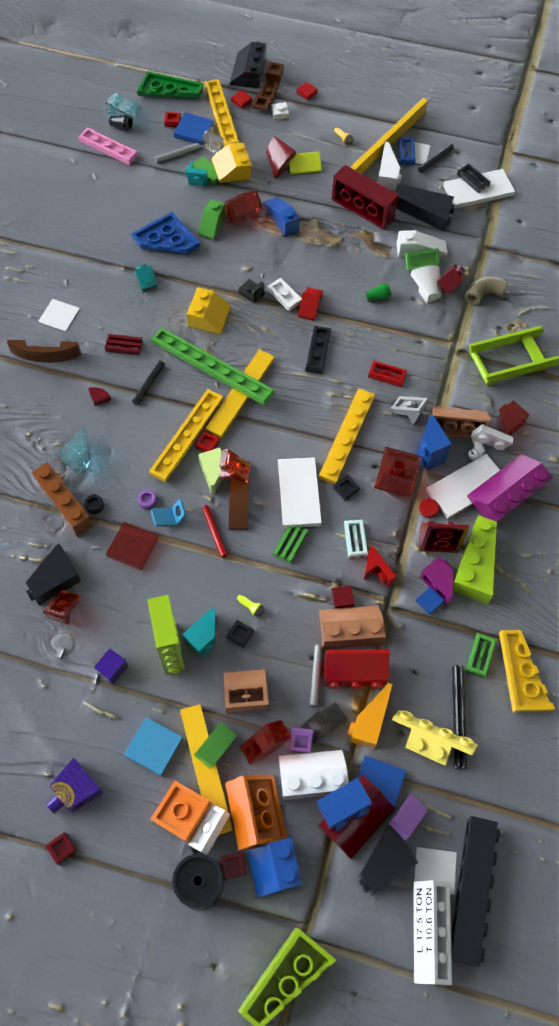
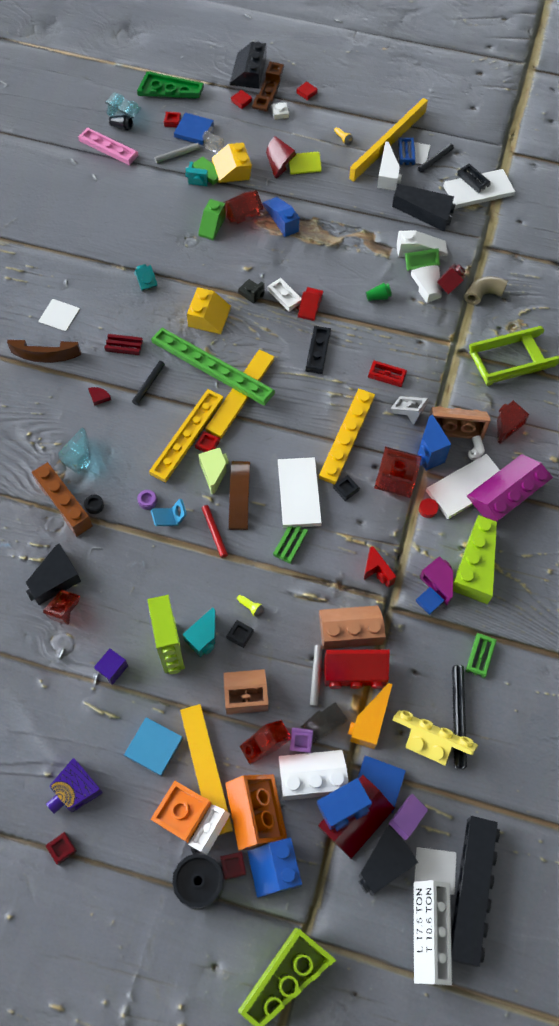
(132, 545): clear red tile -> none
(166, 235): blue plate -> none
(215, 745): bright green tile -> none
(221, 112): yellow tile -> none
(233, 467): clear red slope -> none
(342, 597): dark red tile -> none
(357, 553): light aqua tile -> none
(364, 197): dark red brick -> none
(441, 536): dark red slope -> none
(492, 437): white plate -> none
(524, 684): yellow wing -> none

